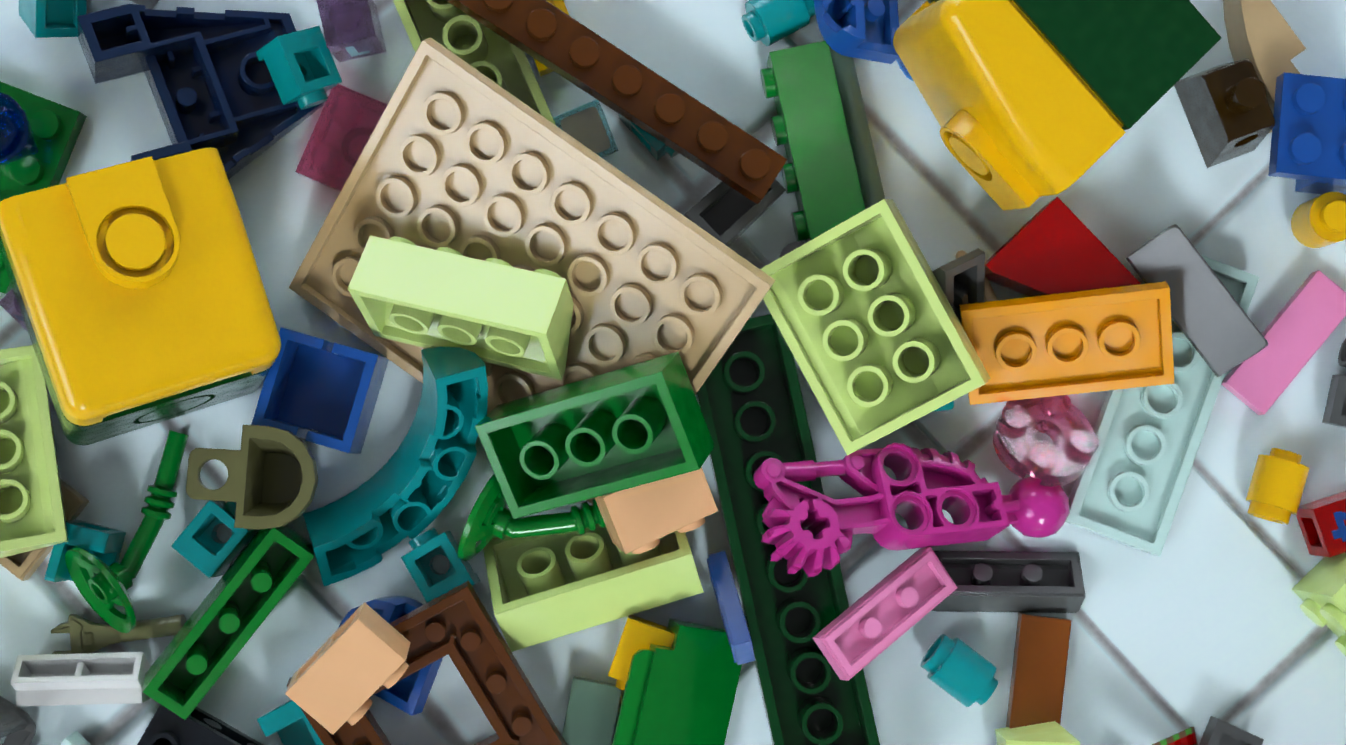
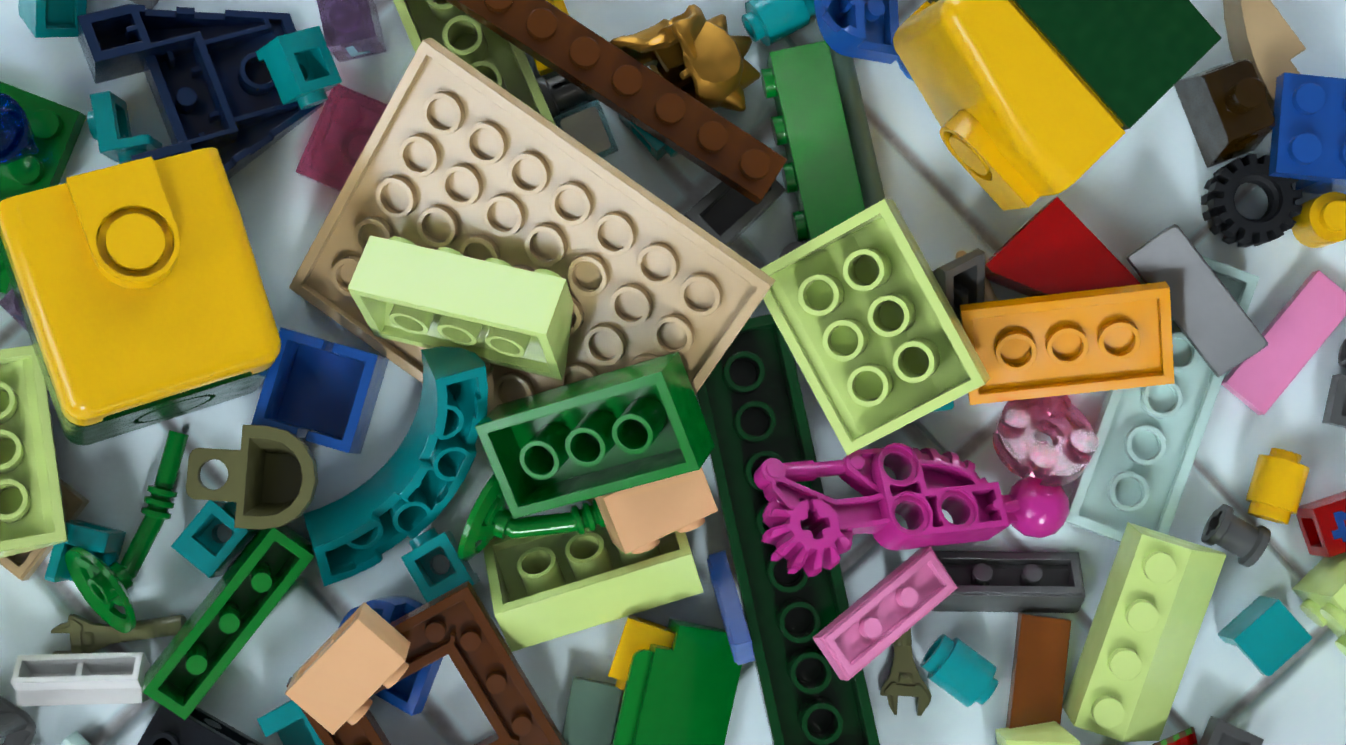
(112, 129): none -> teal bracket
(561, 94): none -> dark grey bush
(696, 57): none -> pearl gold head
(904, 677): none -> olive piece
(1142, 635): none -> yellowish green slope
(1226, 216): none -> black tyre
(1236, 535): none -> dark grey bush
(1266, 634): none -> teal panel

